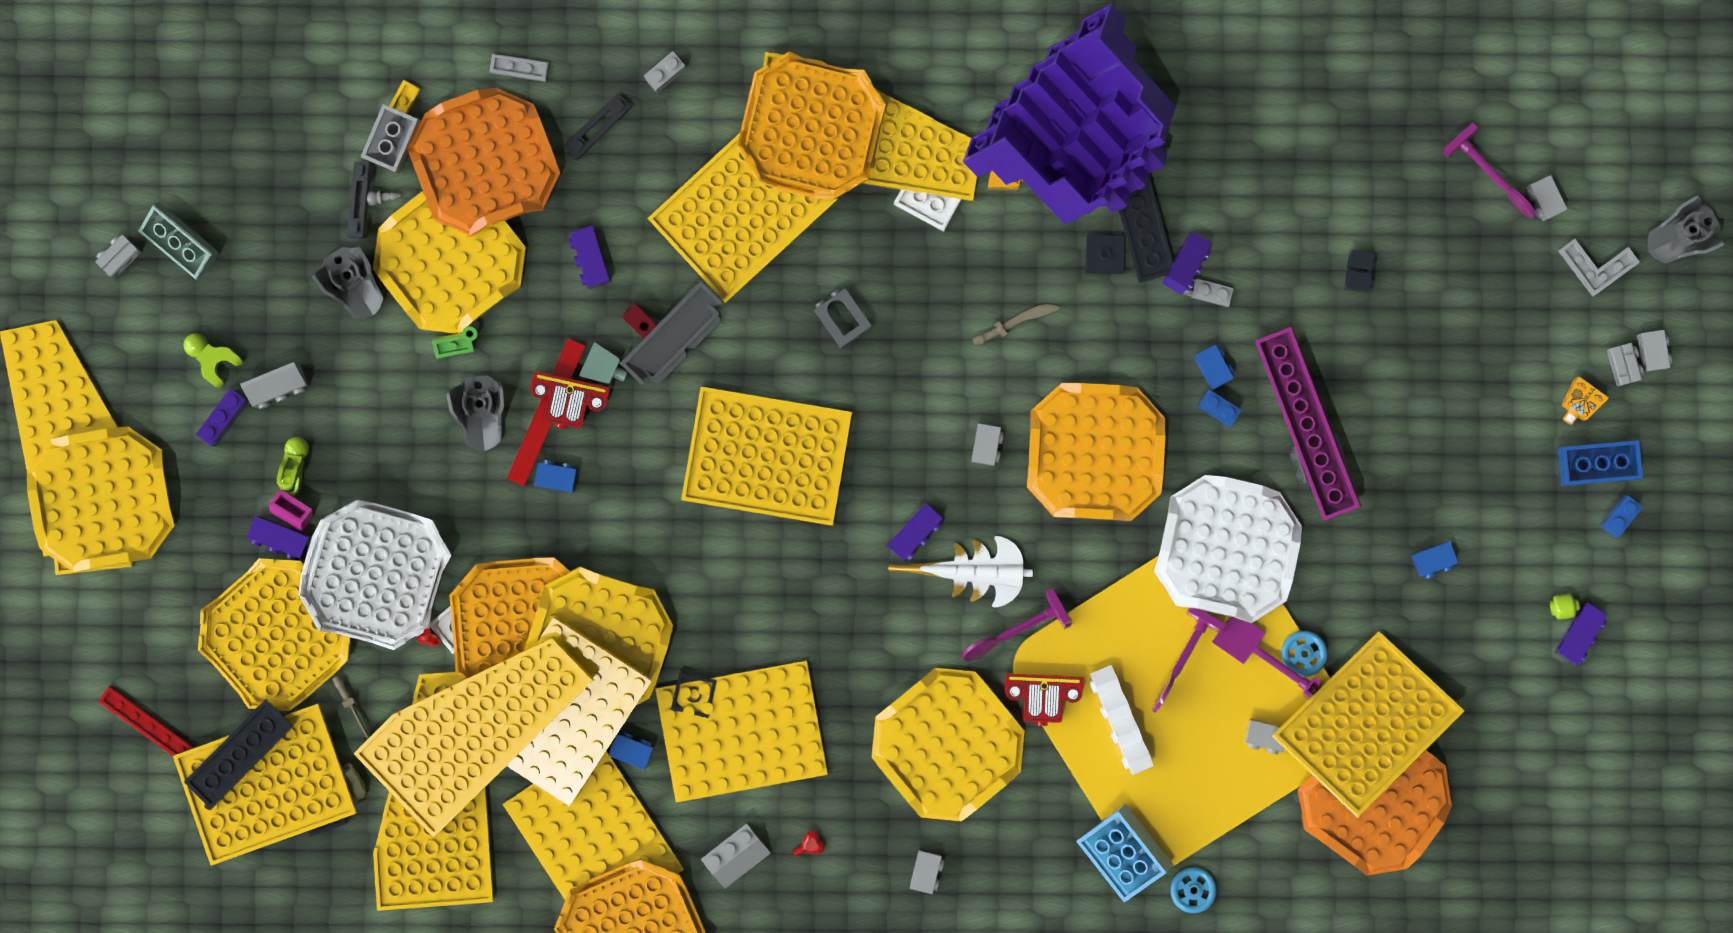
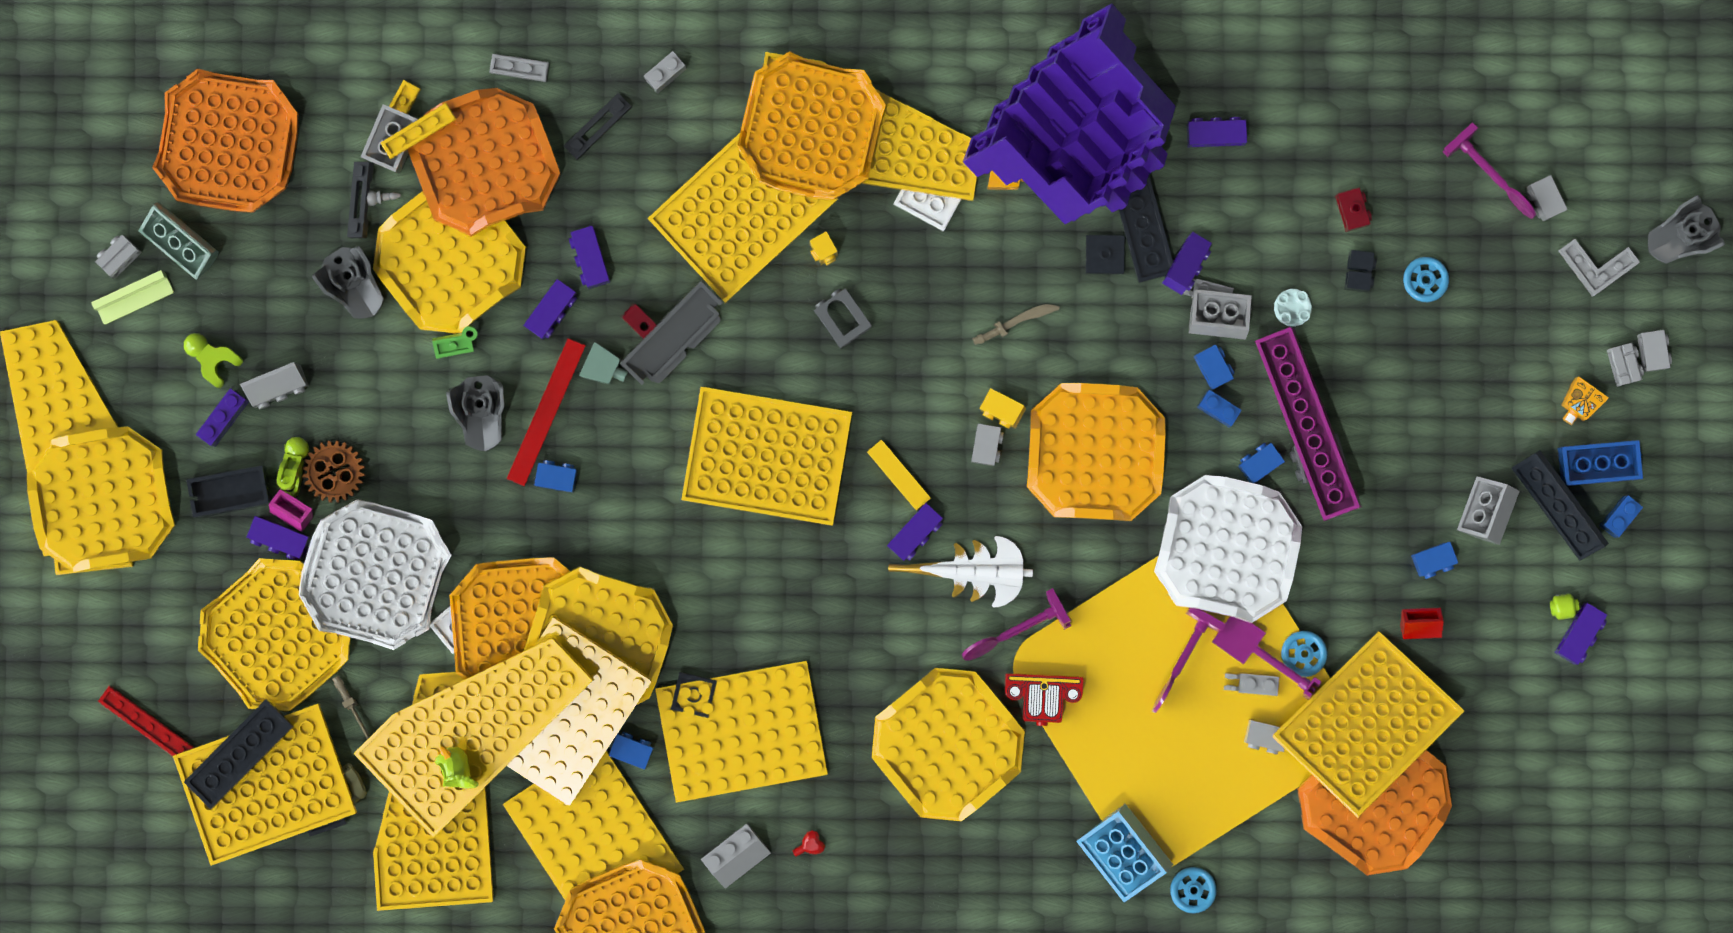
(133, 297): none -> yellowish green panel
(226, 141): none -> orange plate
(229, 491): none -> black piece
(328, 455): none -> dark orange gear
(418, 131): none -> yellow tile
(428, 638): red rock -> none
(455, 768): none -> lime hair
(551, 310): none -> dark purple brick
(567, 398): brick -> none
(823, 249): none -> yellow brick
(898, 475): none -> yellow tile
(926, 871): light grey brick -> none
(1002, 408): none -> yellow brick
(1121, 720): white brick -> none
(1216, 132): none -> dark purple brick
(1220, 314): none -> light grey slope
(1254, 684): none -> light grey hinge
(1260, 463): none -> blue brick
(1292, 307): none -> light aqua dish
(1353, 209): none -> dark red brick
(1421, 623): none -> red brick
(1428, 295): none -> dark azure plate
(1488, 510): none -> light grey slope
(1560, 505): none -> black plate

